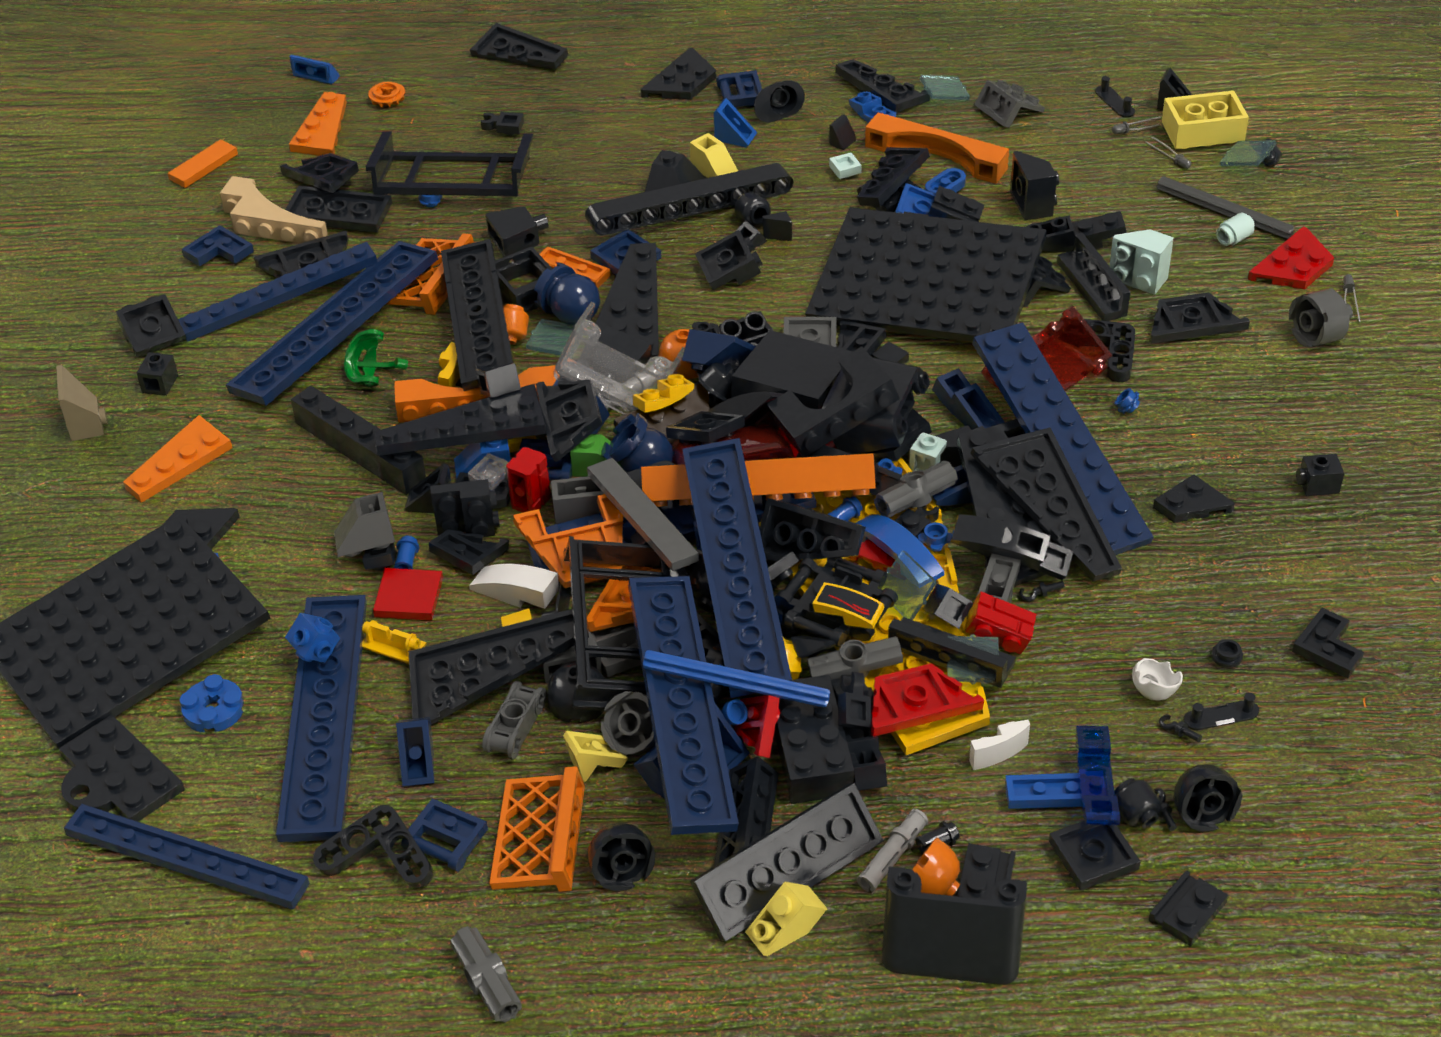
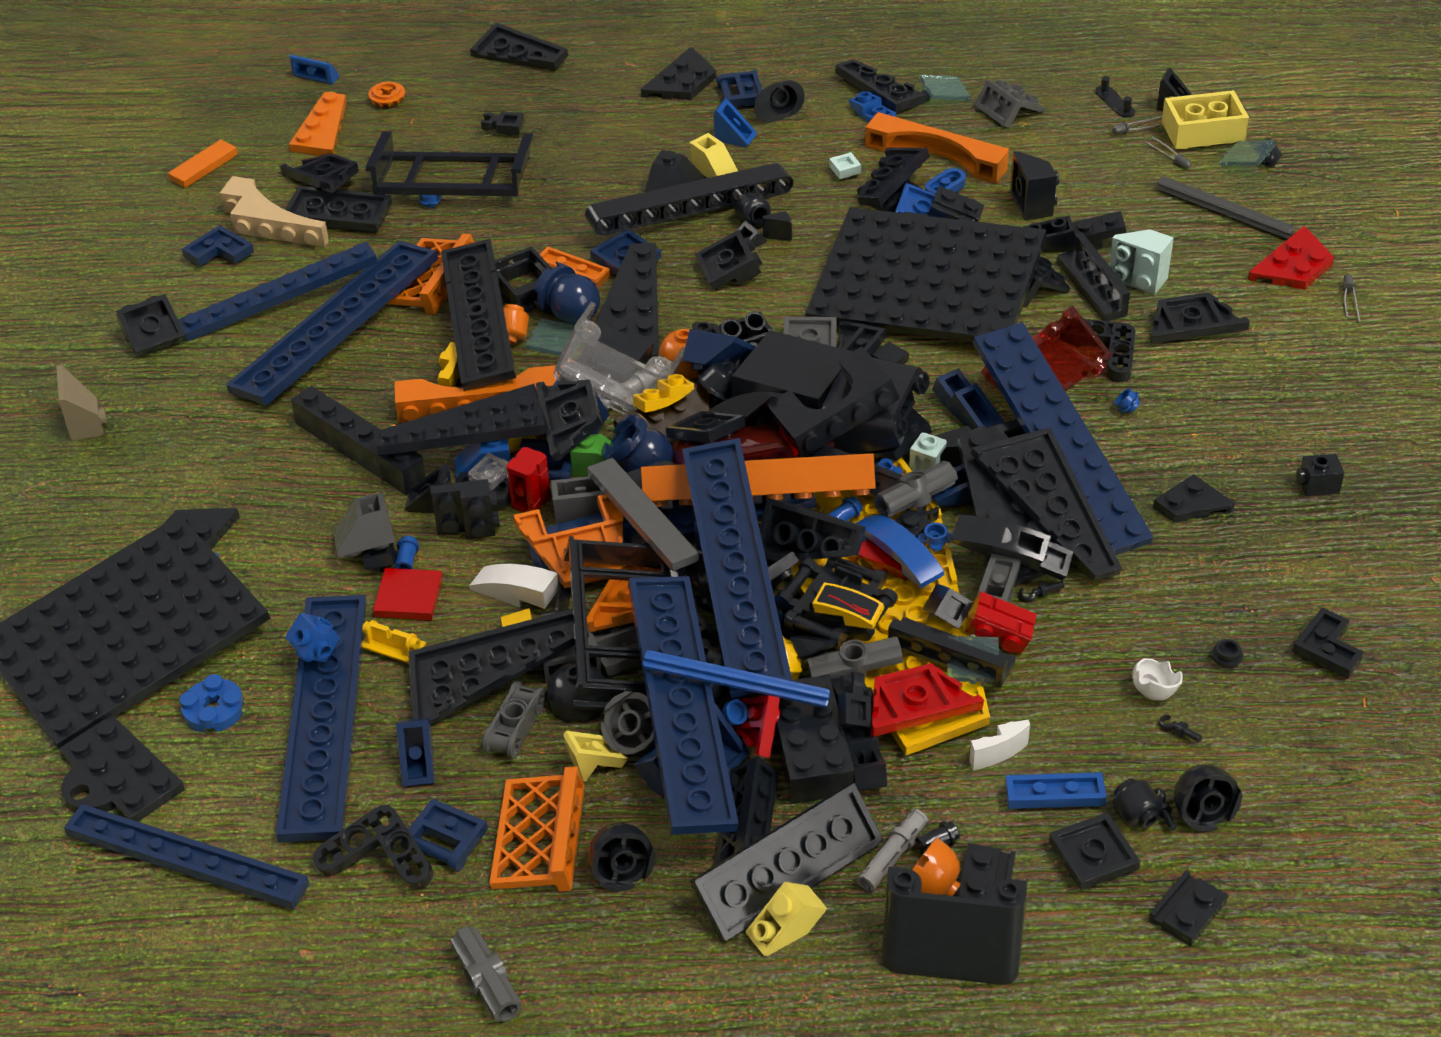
(157, 374): black brick -> none
(179, 457): orange wing -> none
(299, 256): black wing -> none
(368, 341): green helmet -> none
(467, 550): black wing -> none
(497, 380): panel -> none
(514, 229): black torso -> none
(841, 133): black slope -> none
(910, 583): clear light blue piece -> none
(1095, 776): clear blue slope -> none
(1234, 712): black piece -> none
(1235, 229): light aqua brick -> none
(1320, 317): dark grey brick -> none

